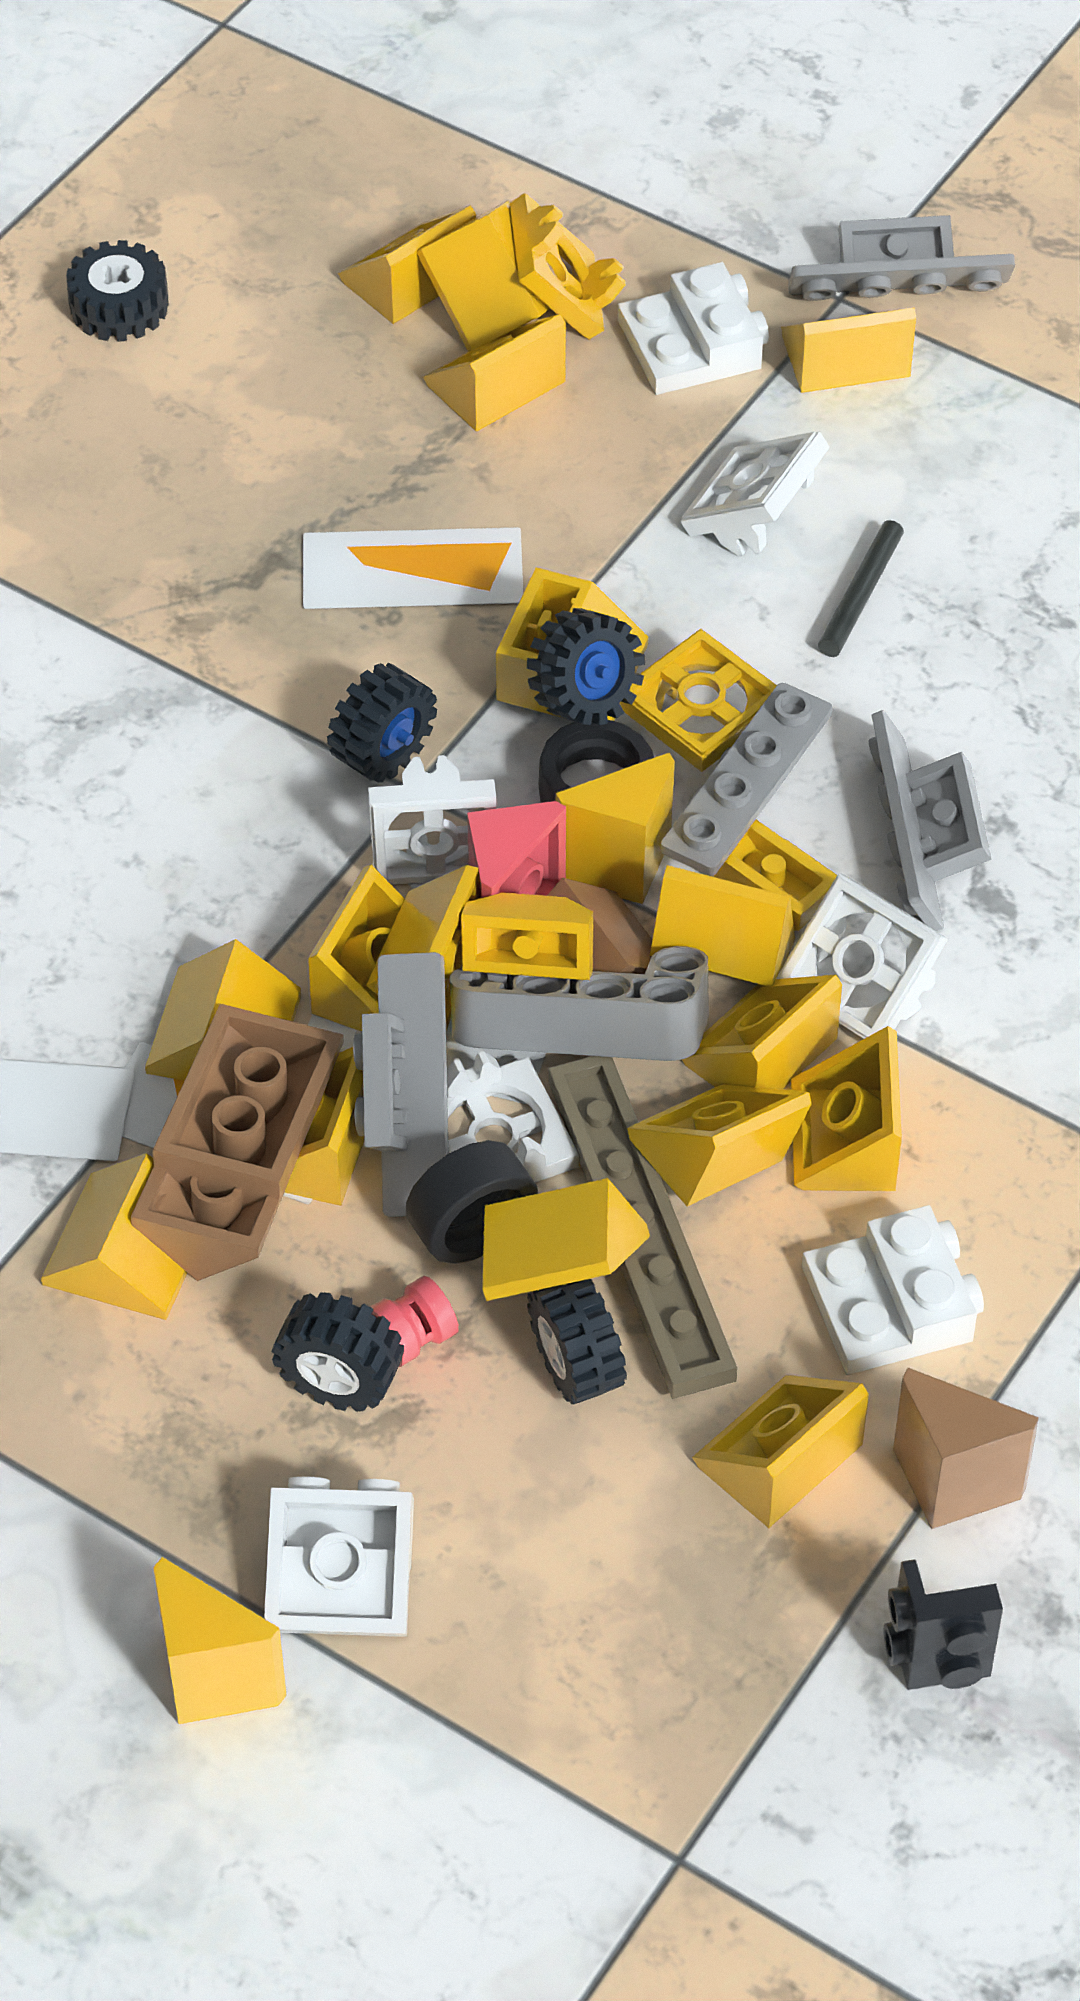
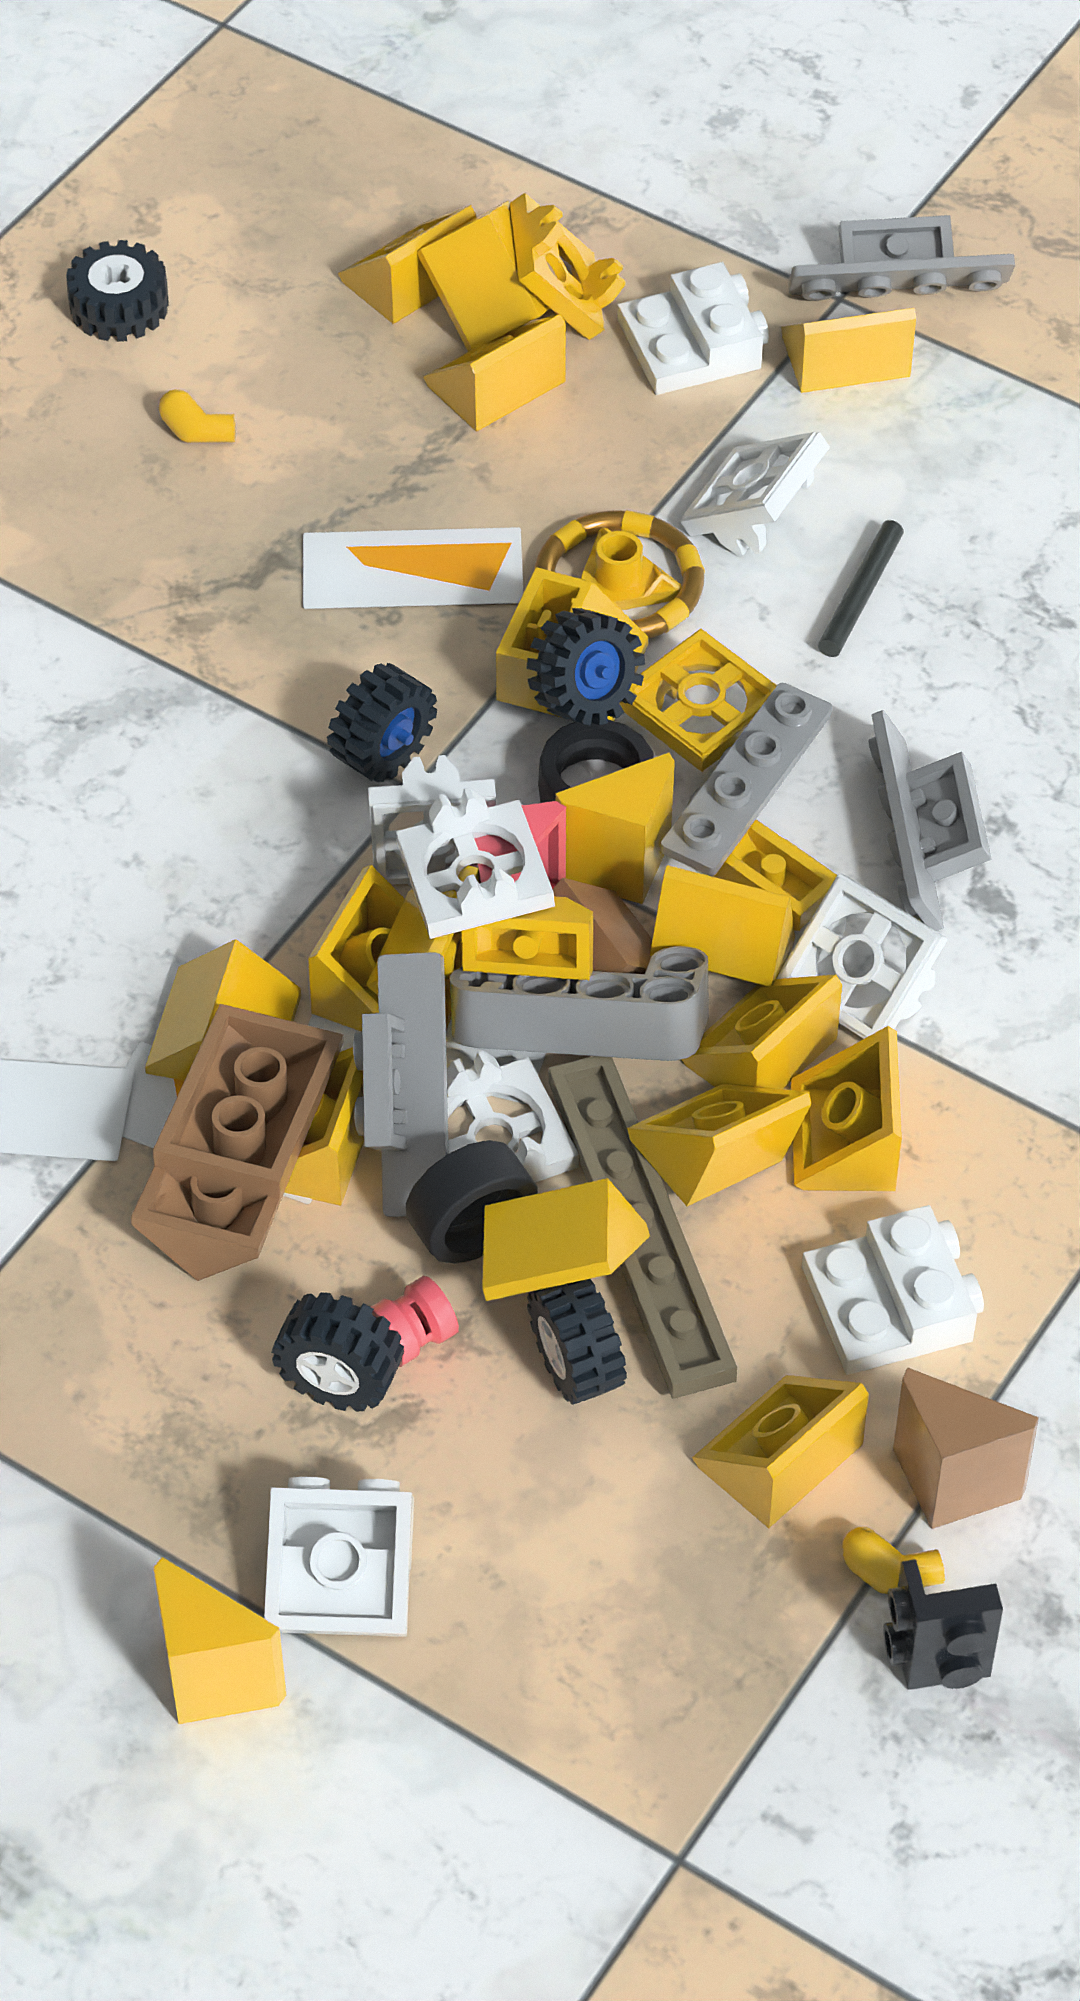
(107, 1256): yellow slope -> none
(191, 422): none -> yellow arm
(475, 902): none -> white piece
(624, 573): none -> yellow piece
(879, 1562): none -> yellow arm

